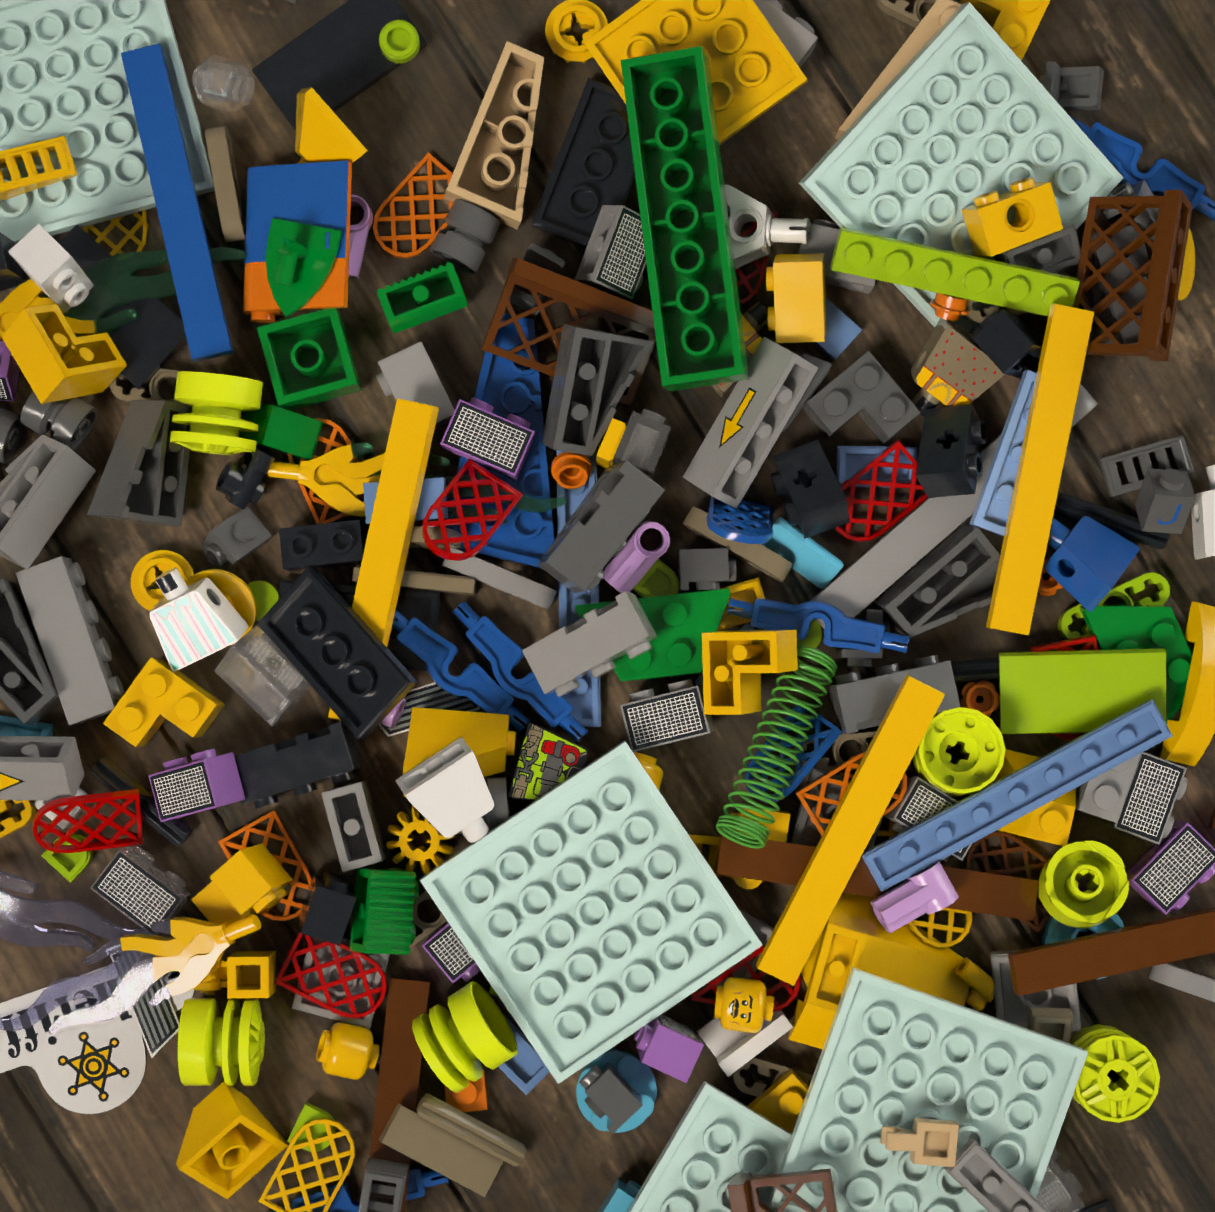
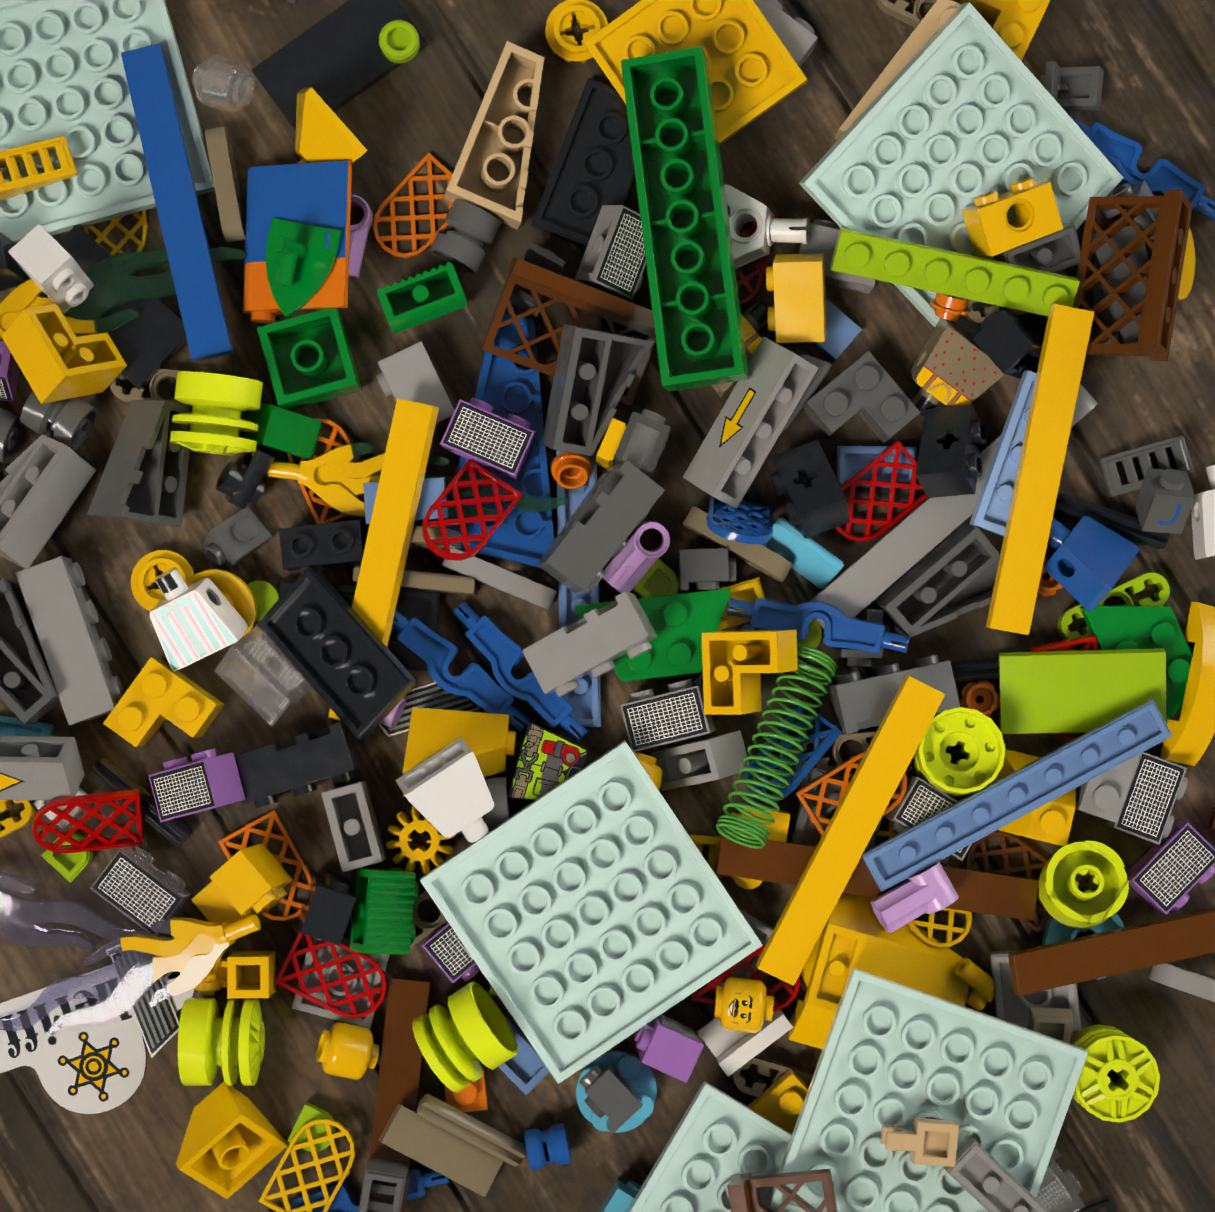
(557, 1146): none -> blue wheel
(701, 760): none -> light grey slope

